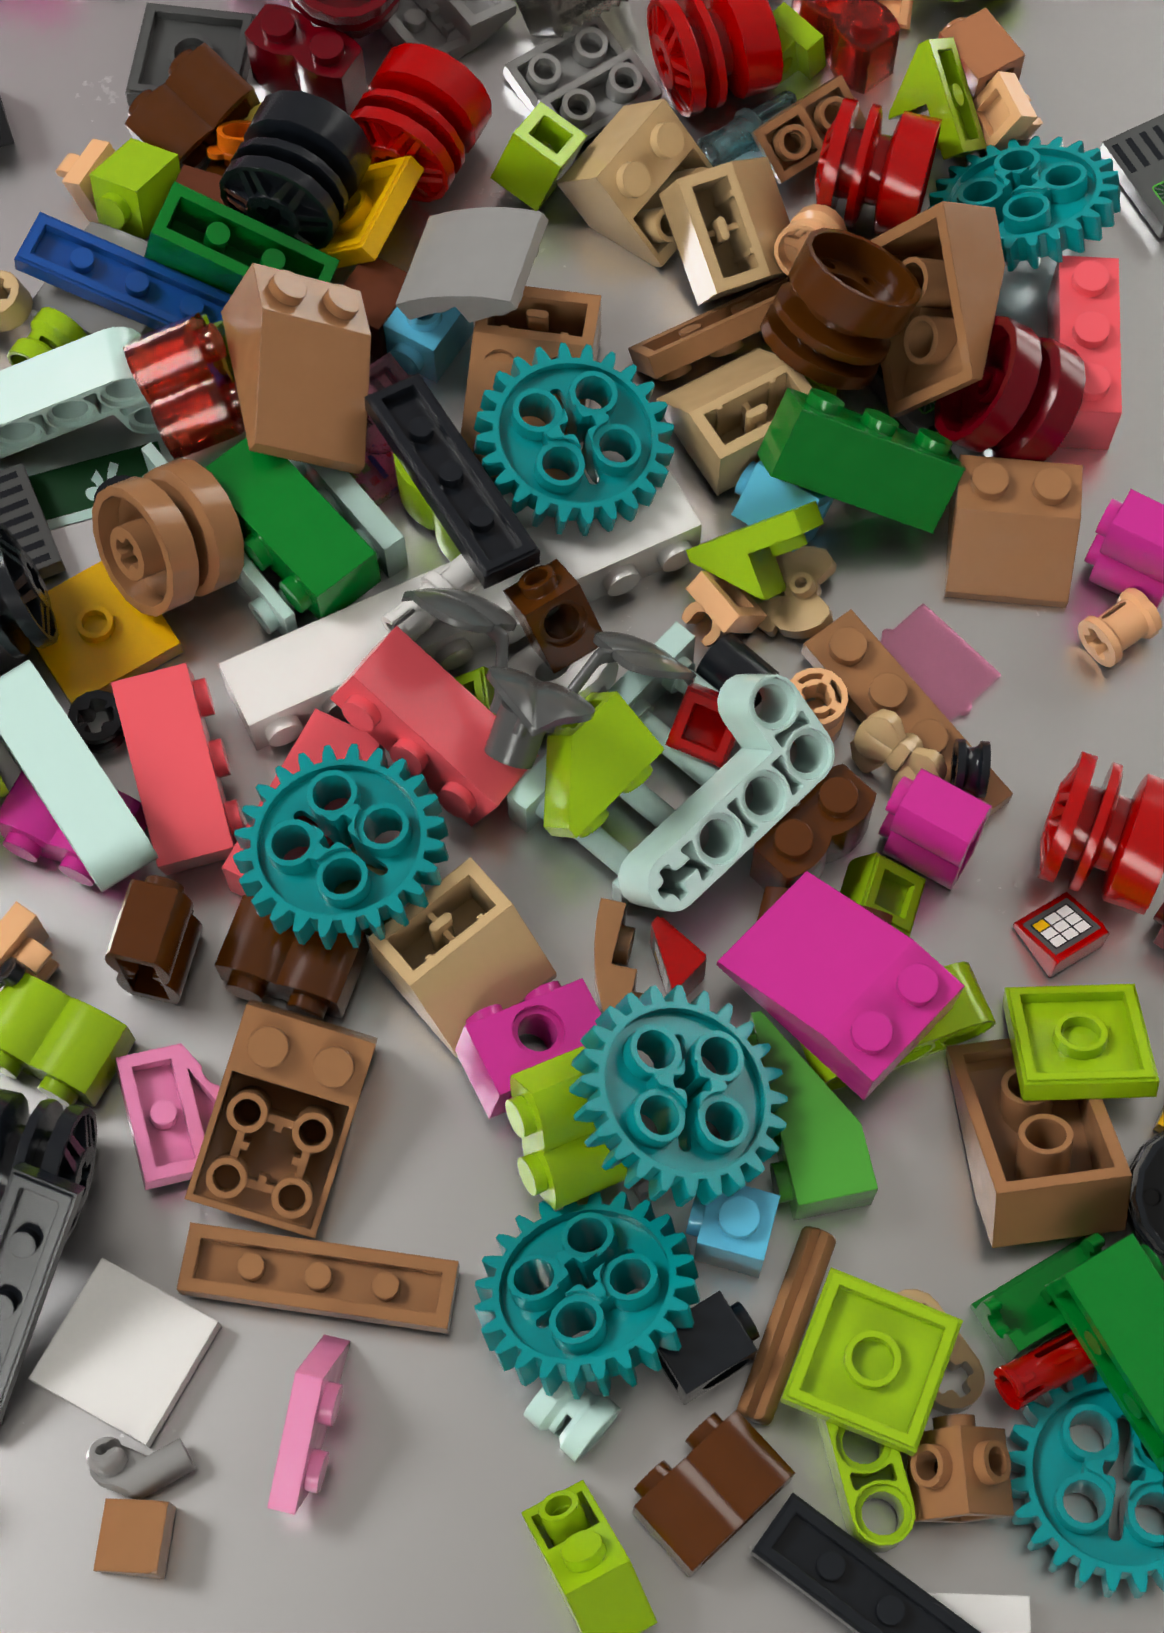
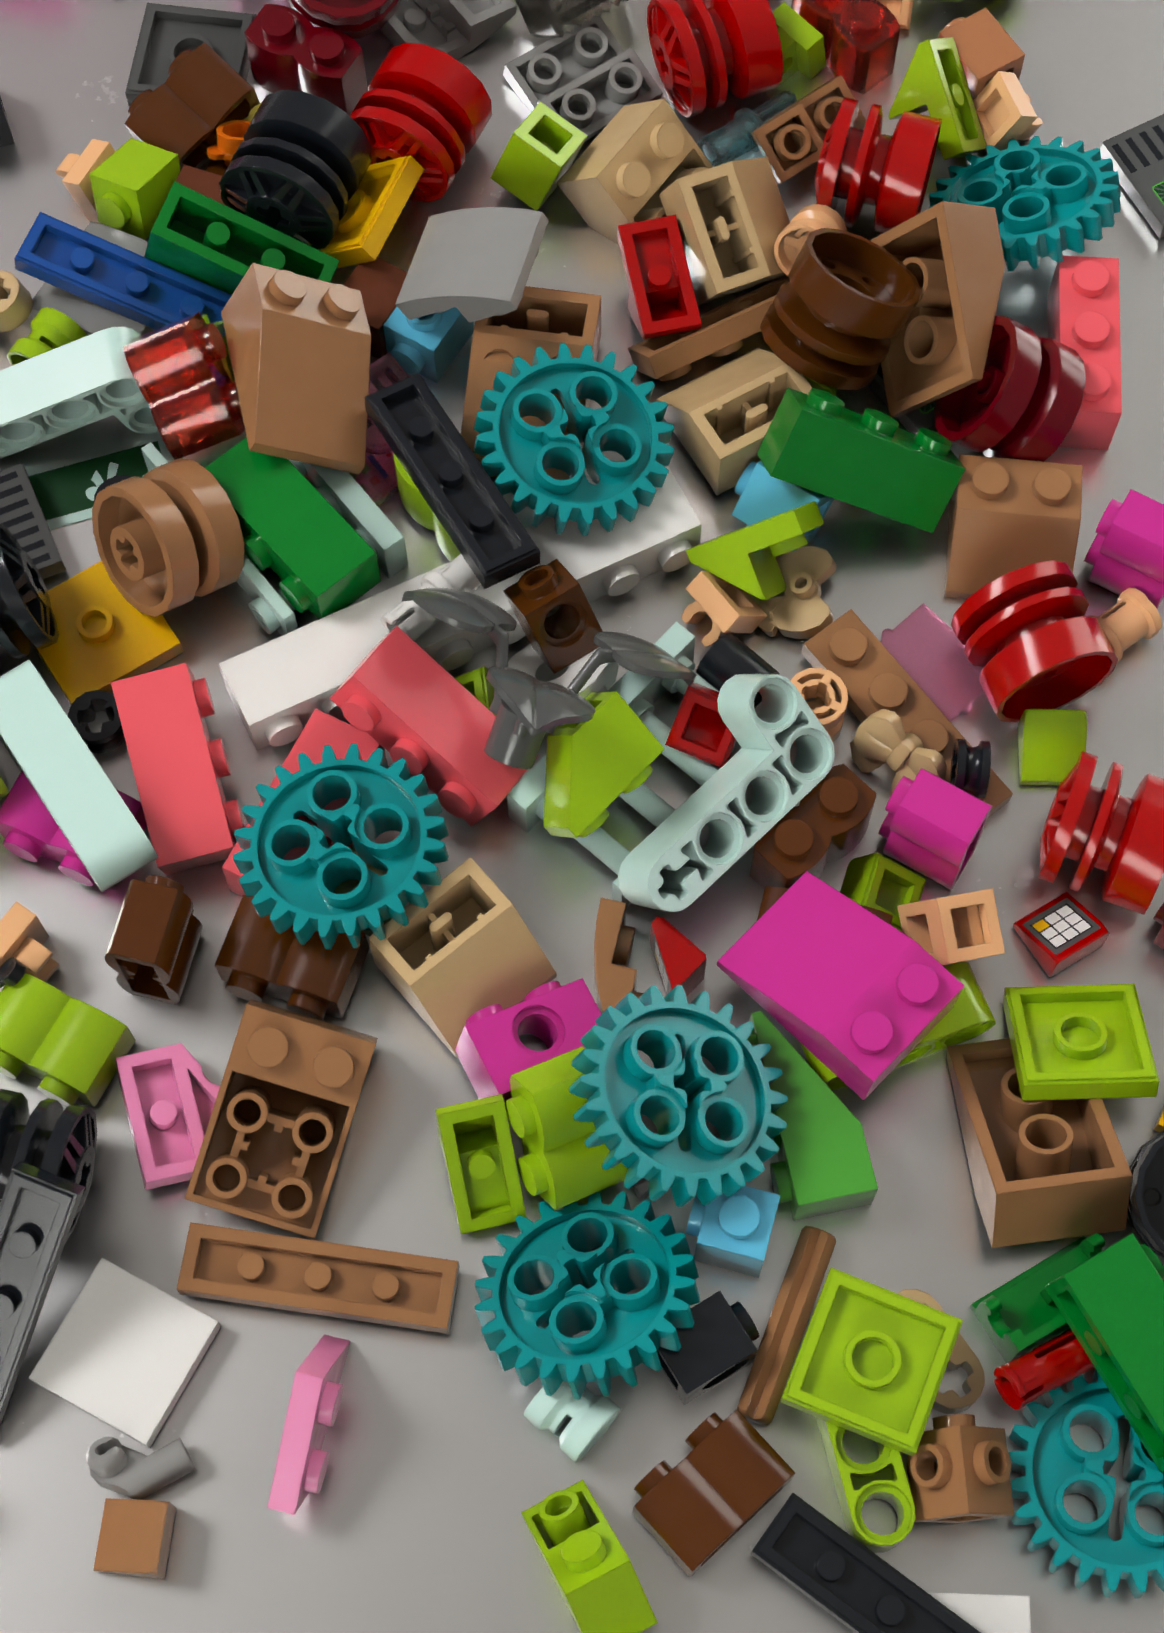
(480, 1163): none -> lime slope
(658, 277): none -> red slope
(955, 926): none -> light nougat brick
(1033, 640): none -> red wheel
(1050, 744): none -> lime slope

